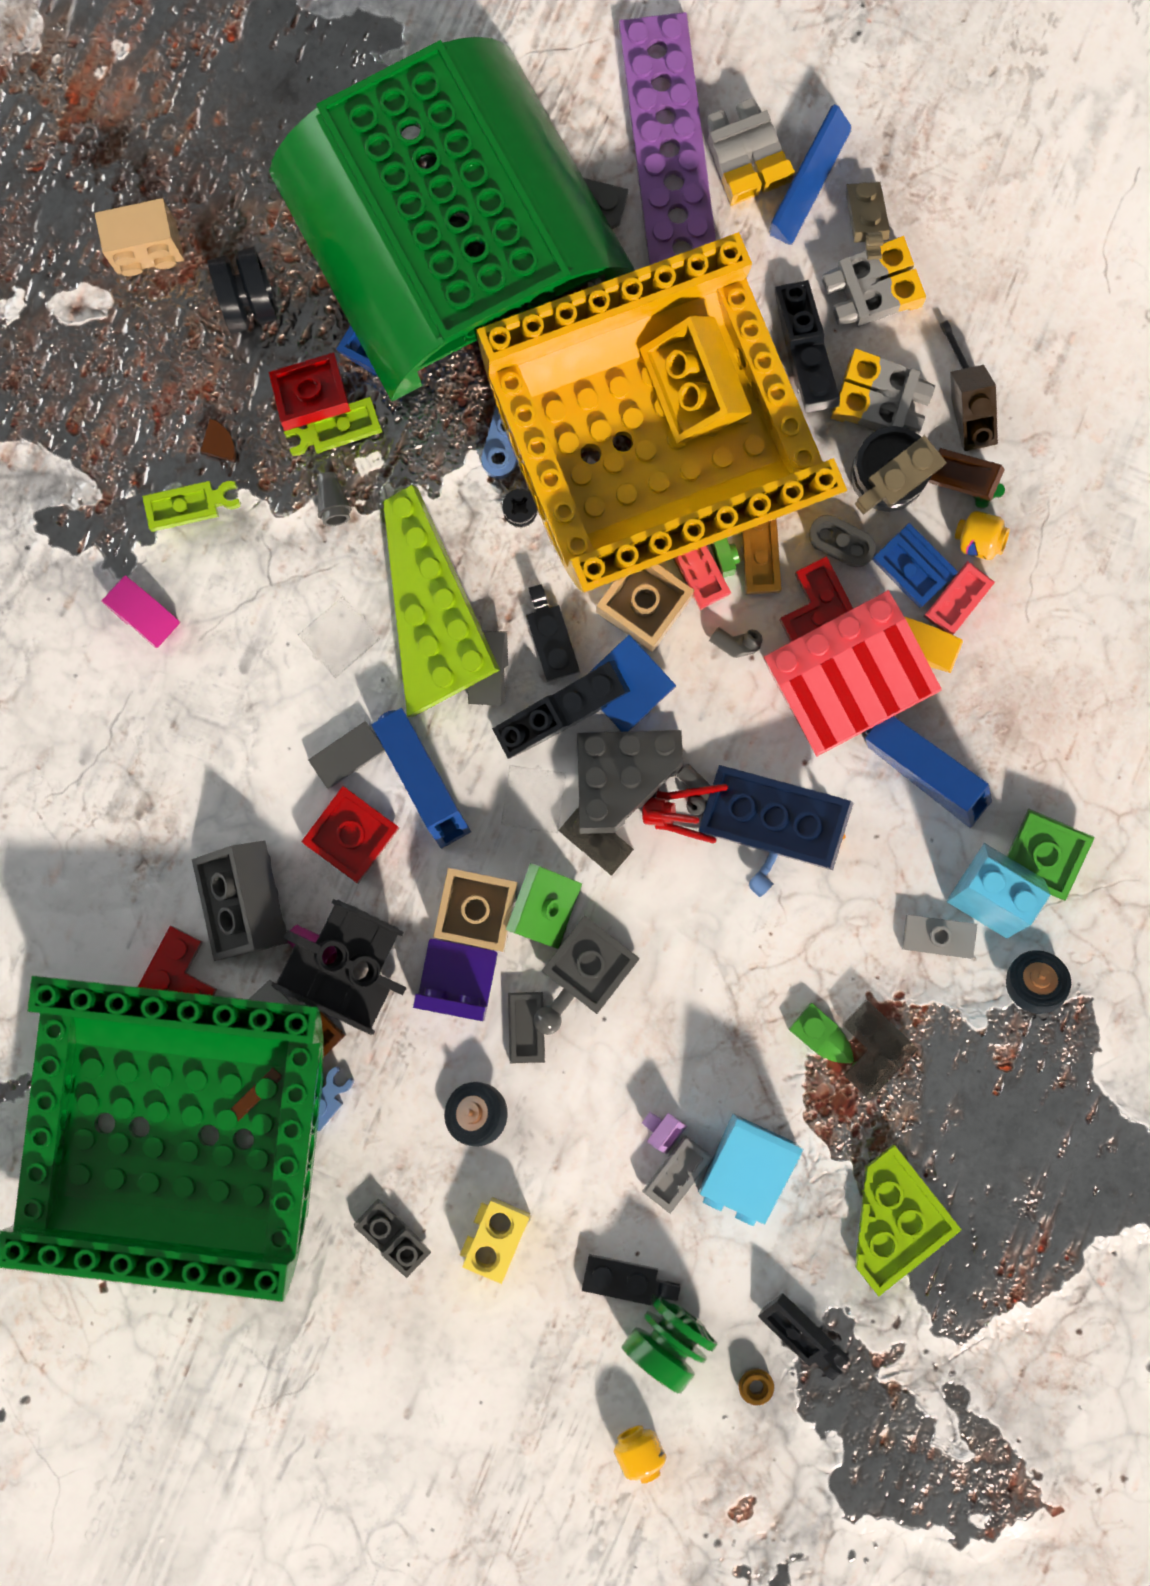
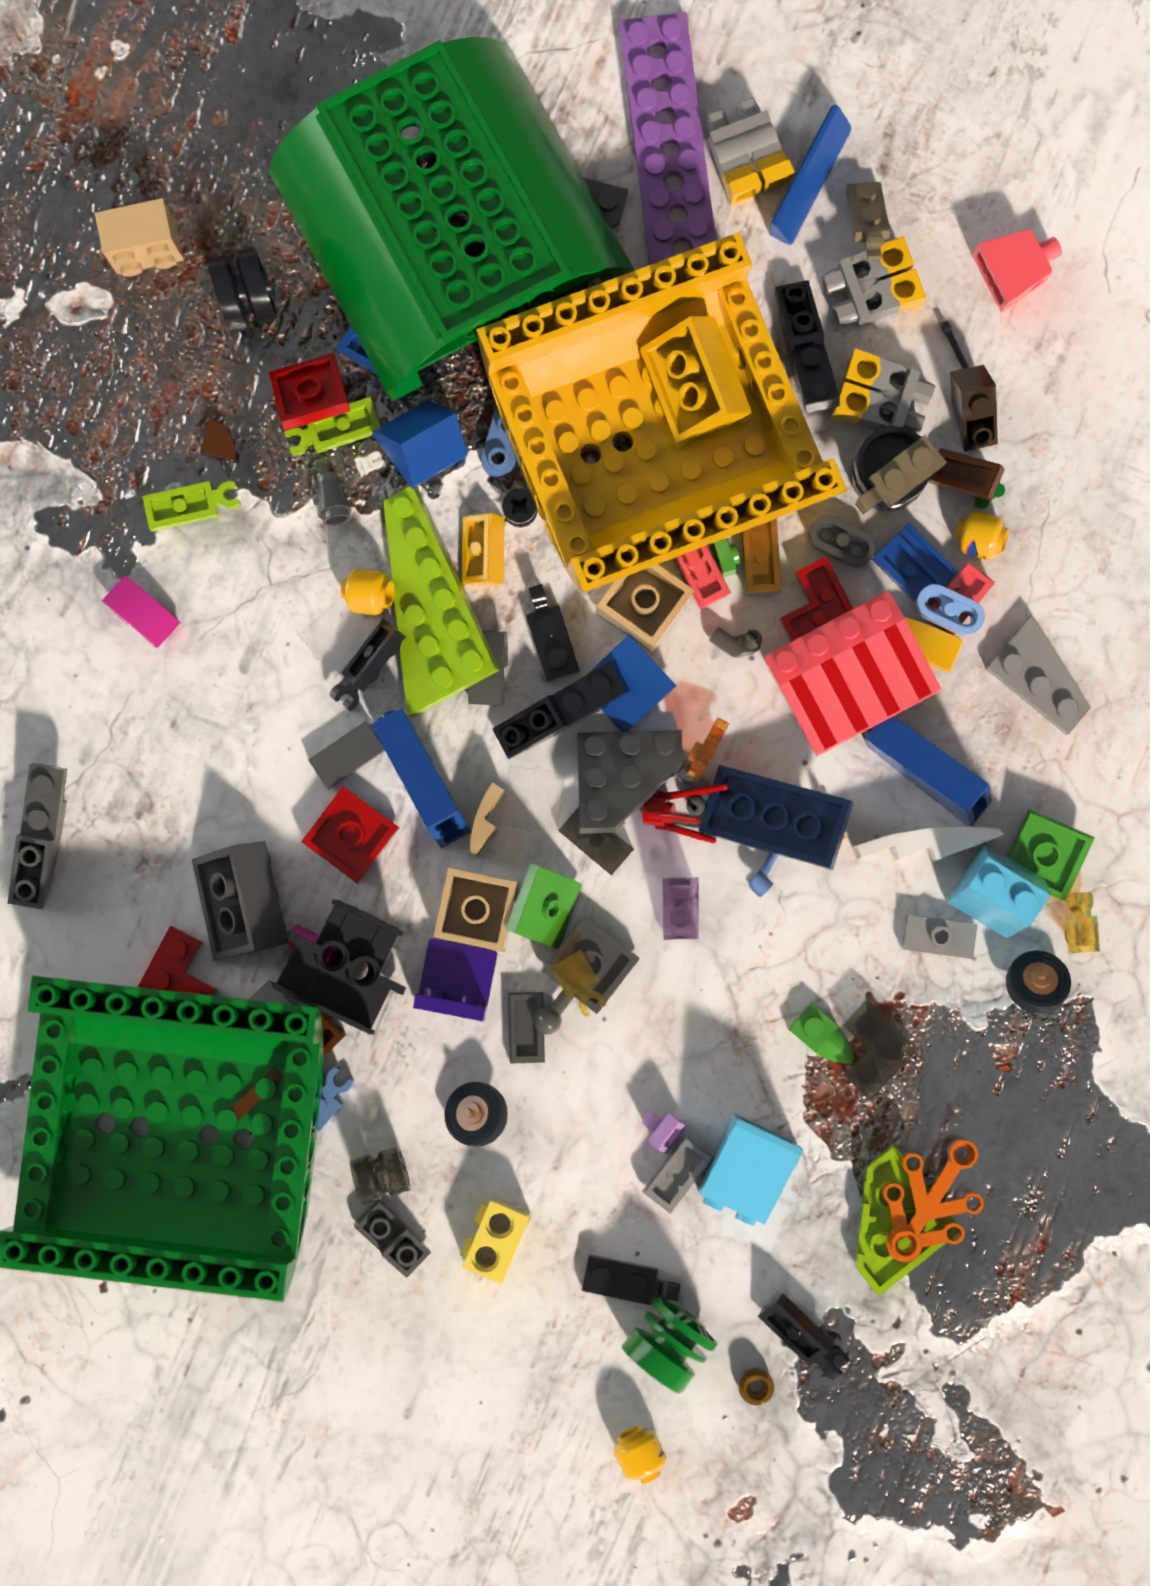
(39, 836): none -> dark grey slope
(367, 663): none -> black plate
(368, 591): none -> yellow head
(380, 1175): none -> clear smoke wheel
(422, 442): none -> blue slope
(482, 549): none -> yellow slope
(482, 829): none -> tan slope
(575, 978): none -> clear yellow plate
(680, 908): none -> clear purple slope
(702, 753): none -> clear orange plate
(929, 1205): none -> orange plant
(938, 840): none -> white slope
(950, 607): none -> light blue plate
(1015, 265): none -> coral torso
(1039, 677): none -> light grey wing
(1081, 928): none -> clear yellow plate

